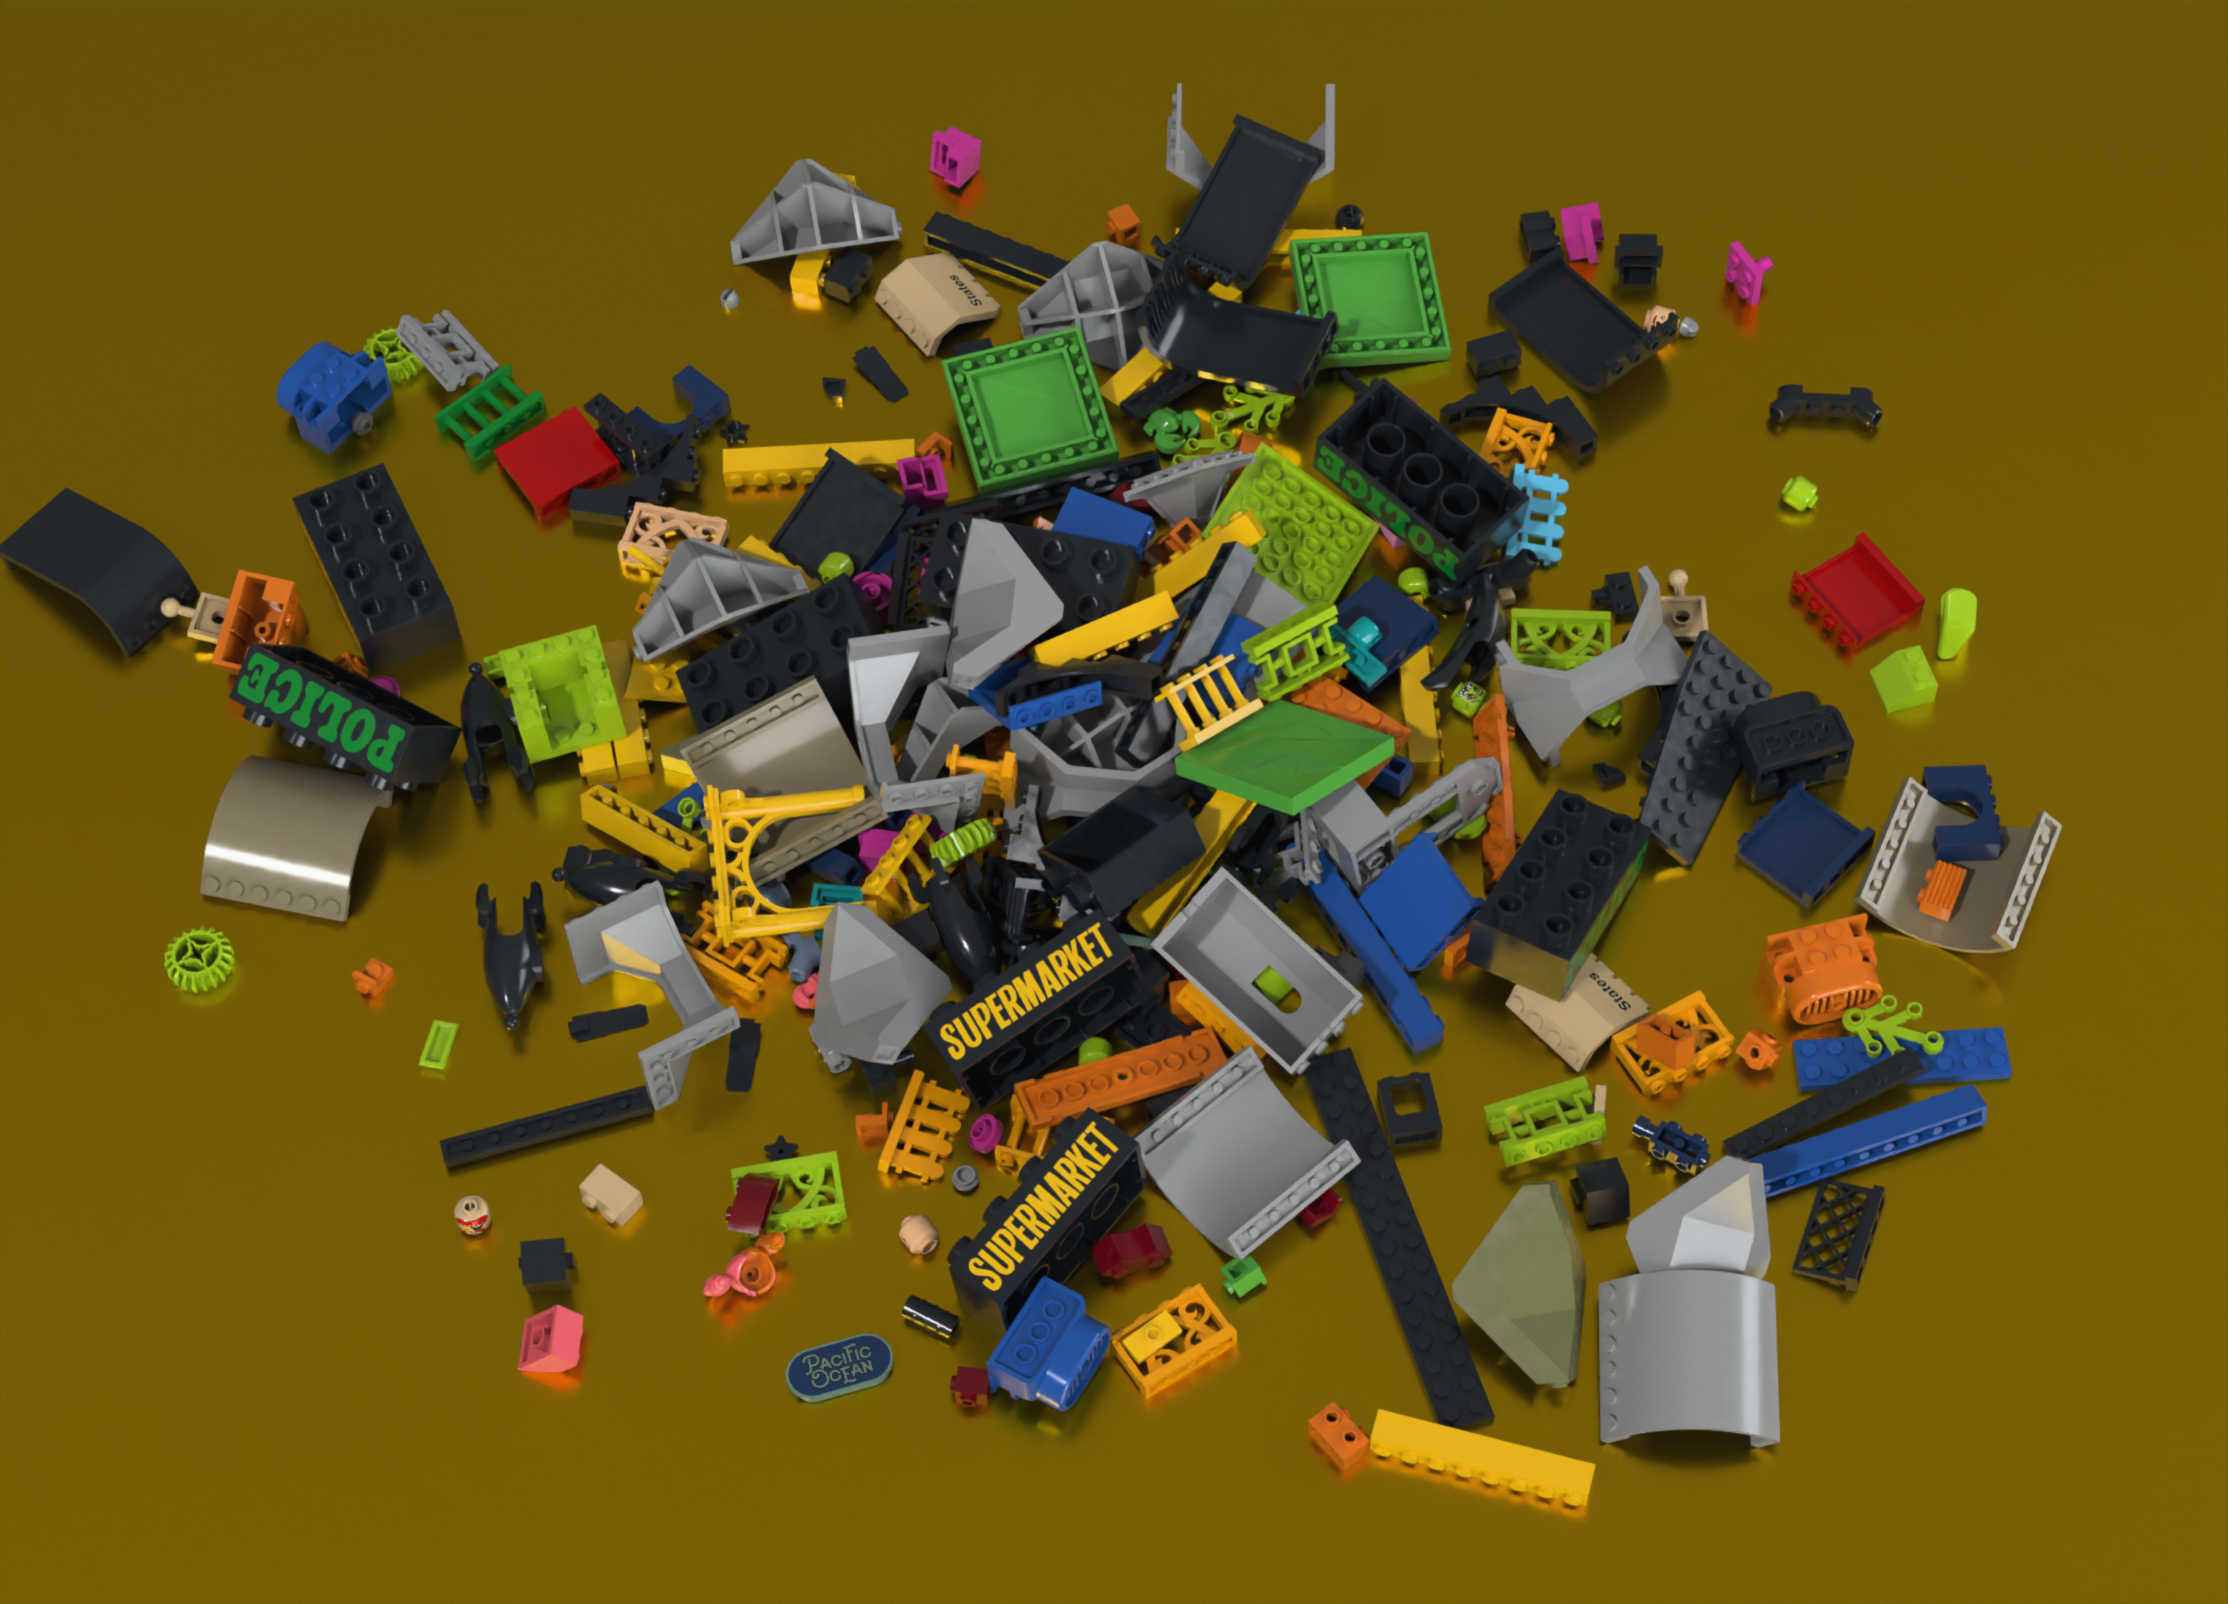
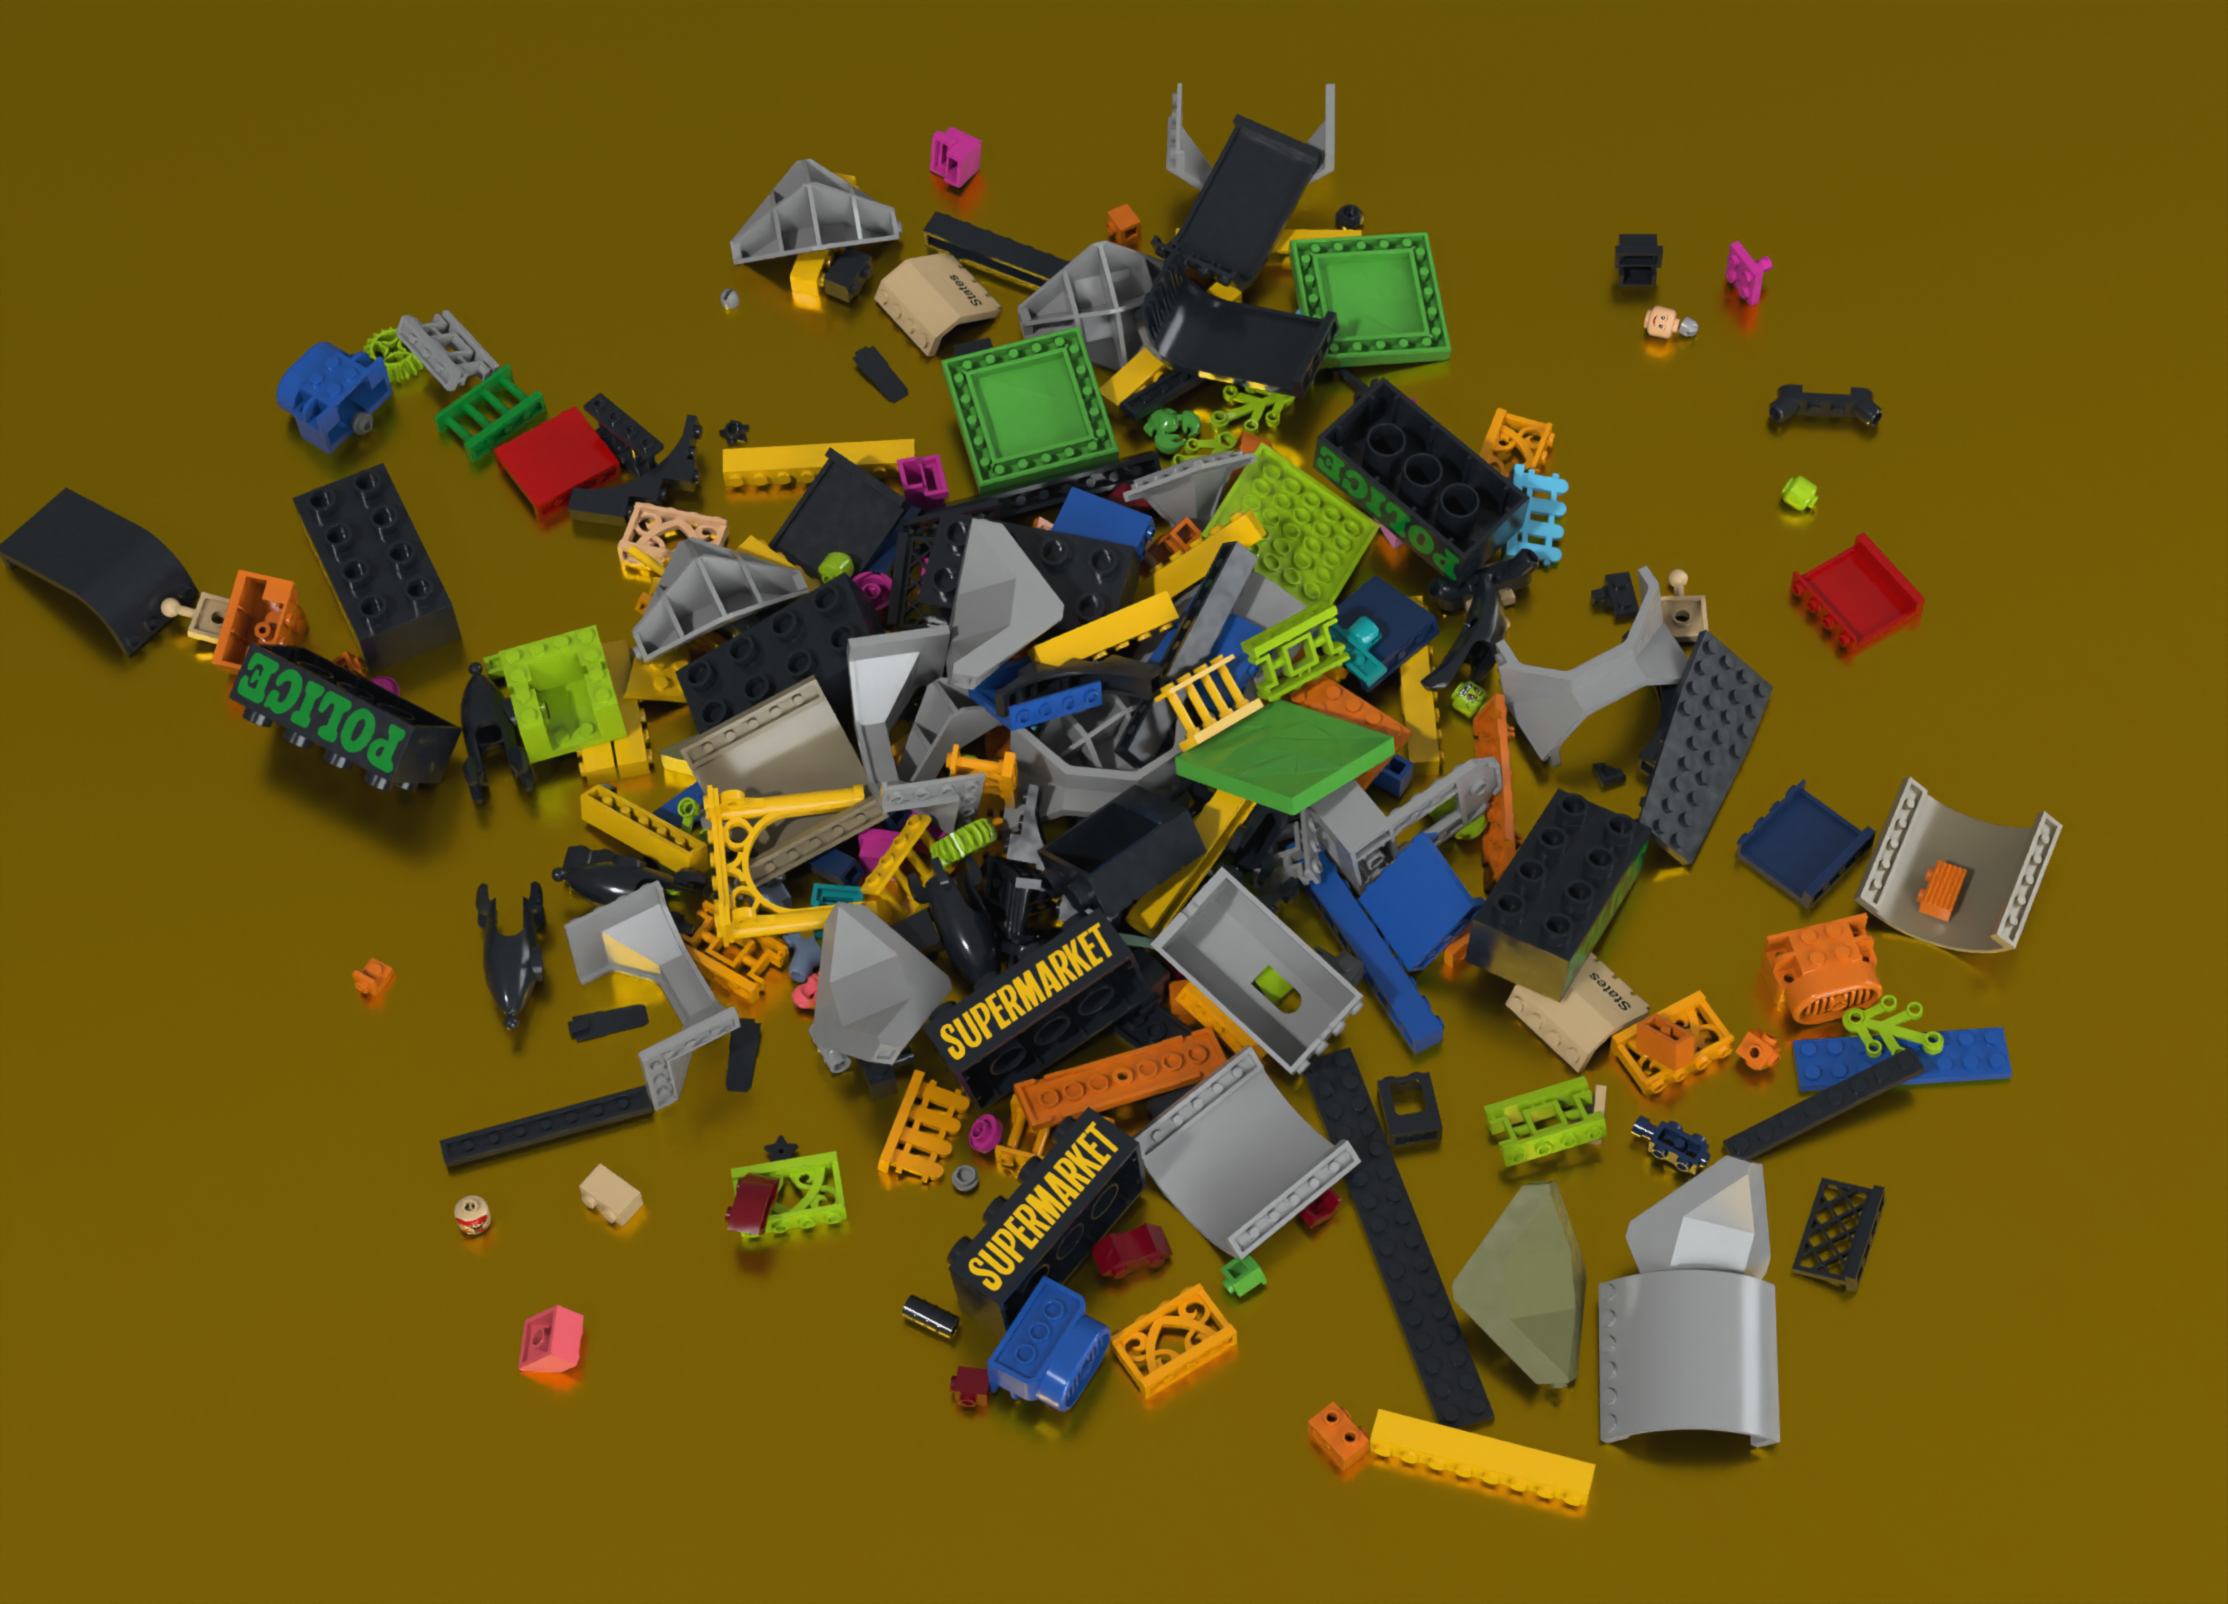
(188, 970): lime gear -> none
(289, 837): dark tan panel -> none
(438, 1044): lime tile -> none
(546, 1265): black plate -> none
(698, 391): dark blue arch -> none
(750, 1260): orange hair -> none
(835, 388): black tile -> none
(839, 1367): tile -> none
(875, 1125): orange bracket -> none
(919, 1234): light nougat head -> none
(935, 445): orange bracket -> none
(1094, 1049): lime head -> none
(1152, 1337): yellow plate -> none
(1414, 582): lime head -> none
(1493, 353): black brick -> none
(1538, 234): black brick -> none
(1552, 621): lime fence -> none
(1568, 423): black arch -> none
(1576, 324): black panel -> none
(1581, 230): dark pink plate -> none
(1601, 1191): black plate -> none
(1607, 715): lime head -> none
(1792, 741): black brick -> none
(1872, 1139): blue brick -> none
(1904, 680): lime slope -> none
(1956, 621): lime animal -> none
(1972, 788): dark blue arch -> none

